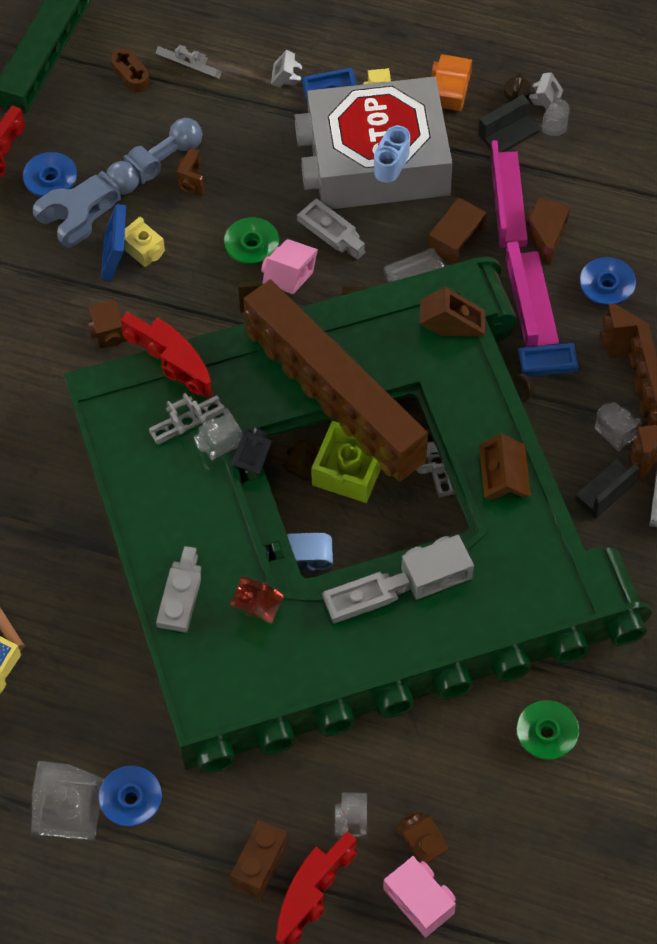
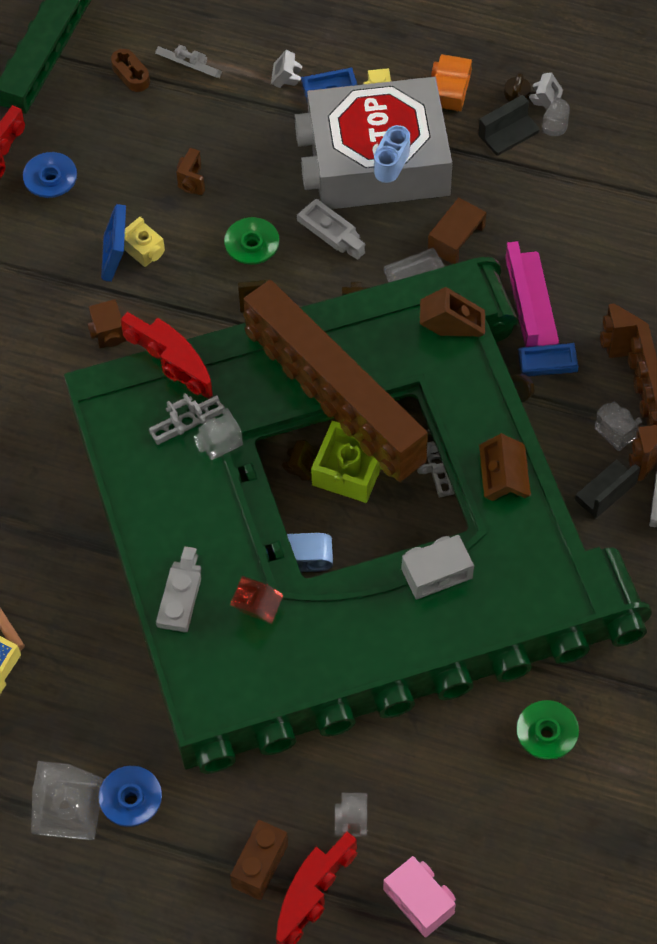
(101, 192): sand blue piece -> none
(252, 450): black bracket -> none
(289, 265): bright pink brick -> none
(364, 595): light grey hinge -> none
(422, 836): reddish brown bracket -> none
(508, 197): dark pink panel -> none
(547, 226): reddish brown slope -> none
(607, 272): blue dish -> none

